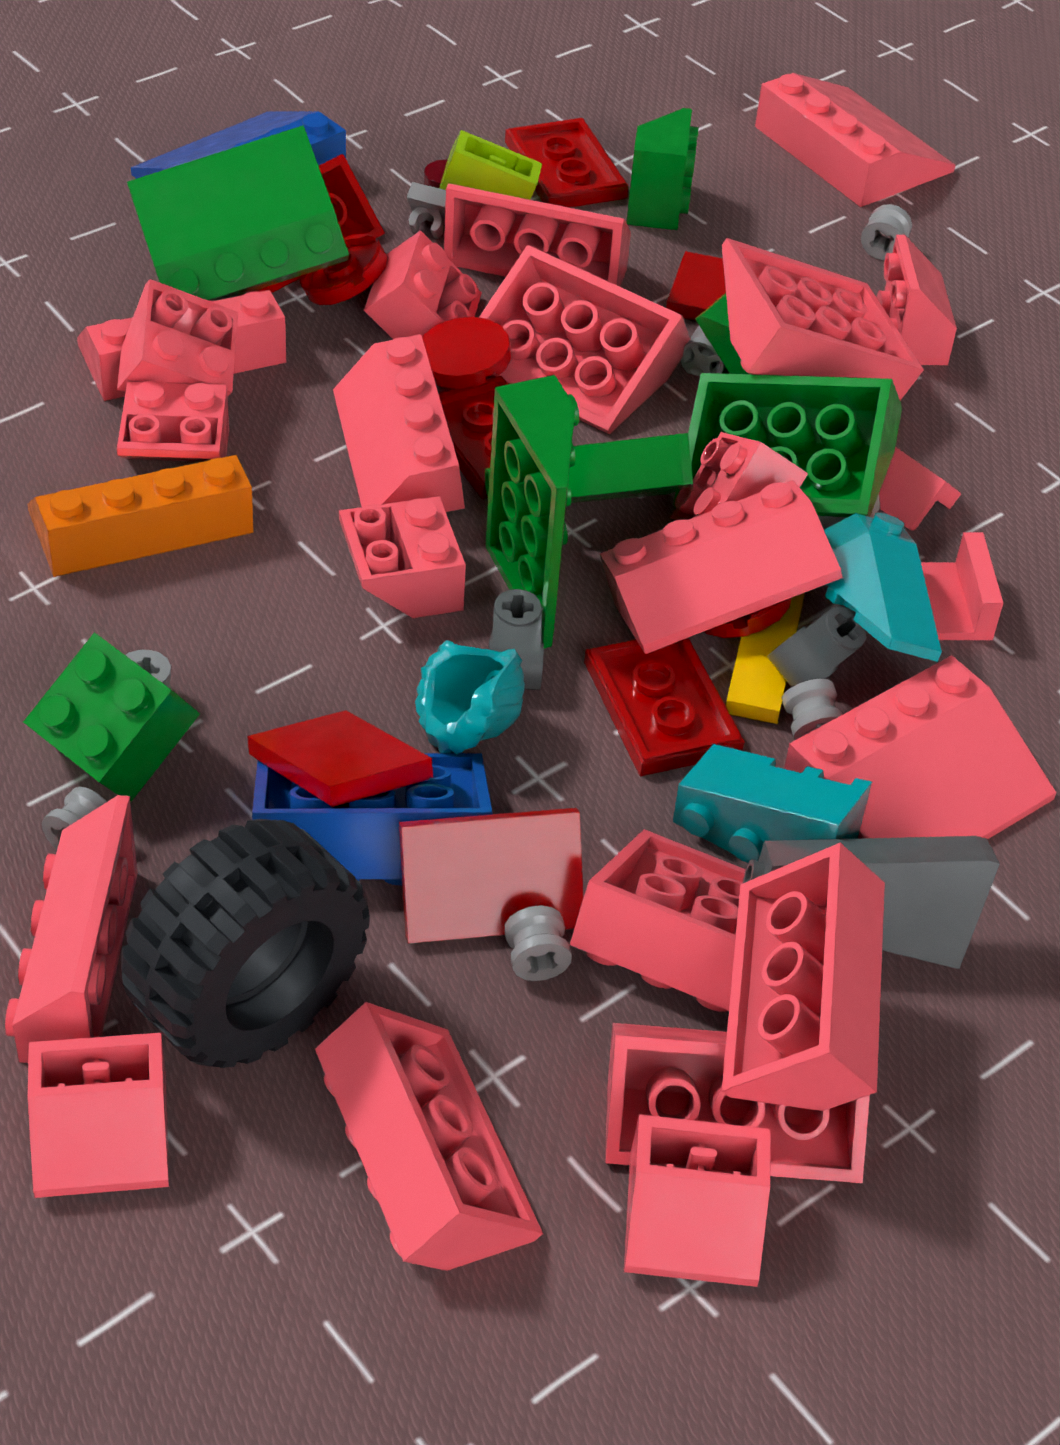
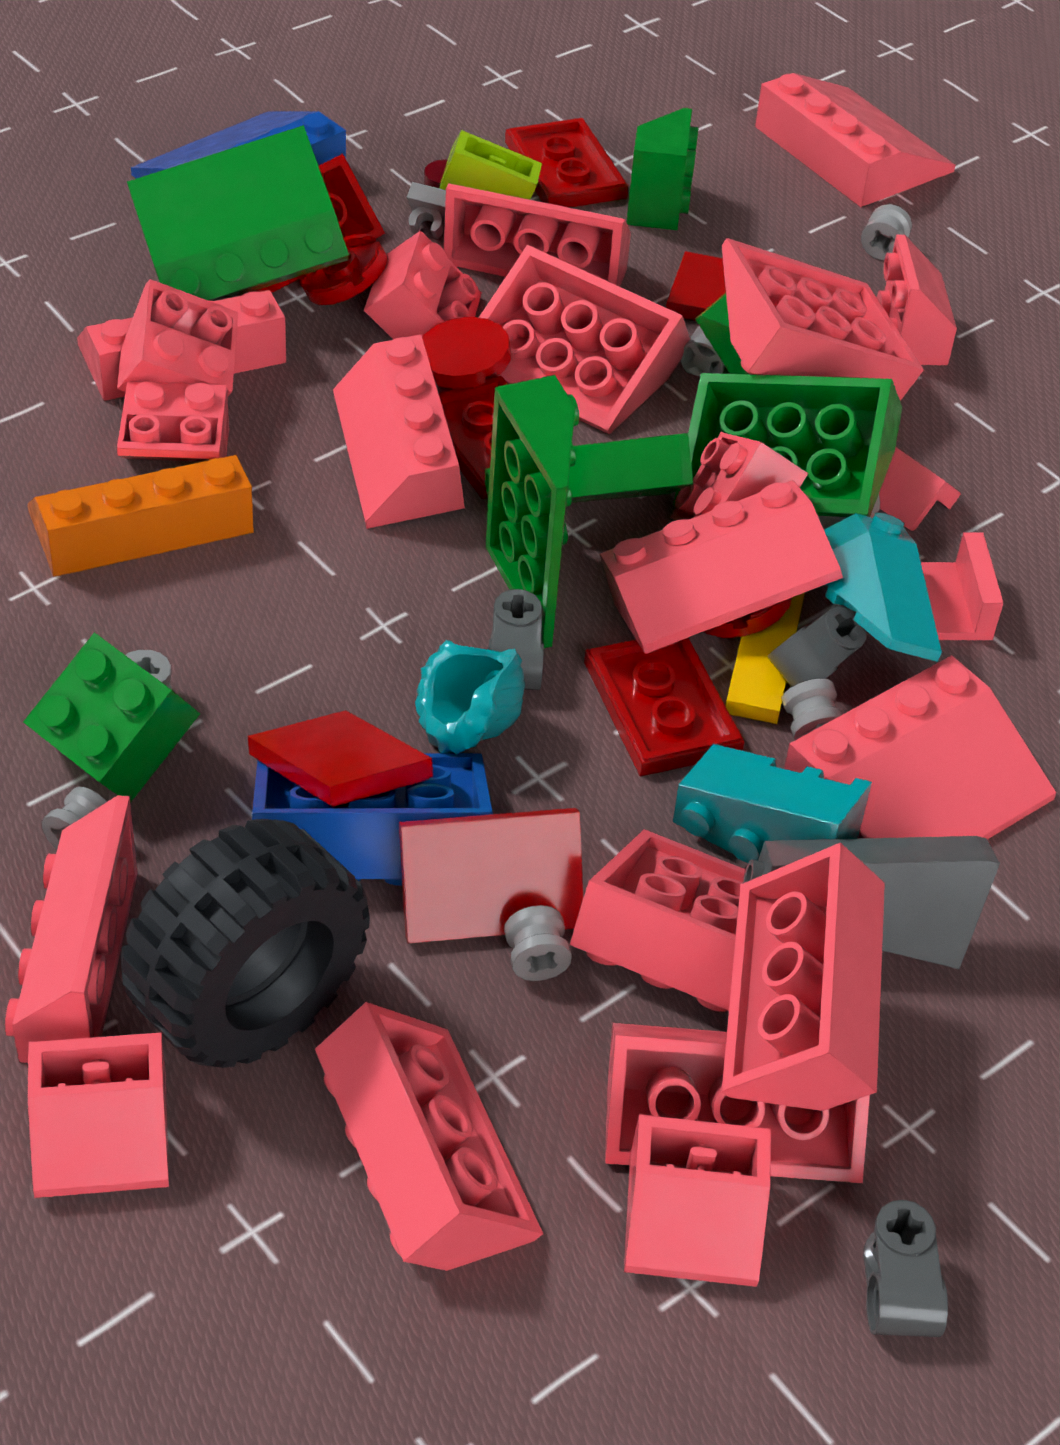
(407, 555): coral slope -> none
(904, 1273): none -> dark grey piece

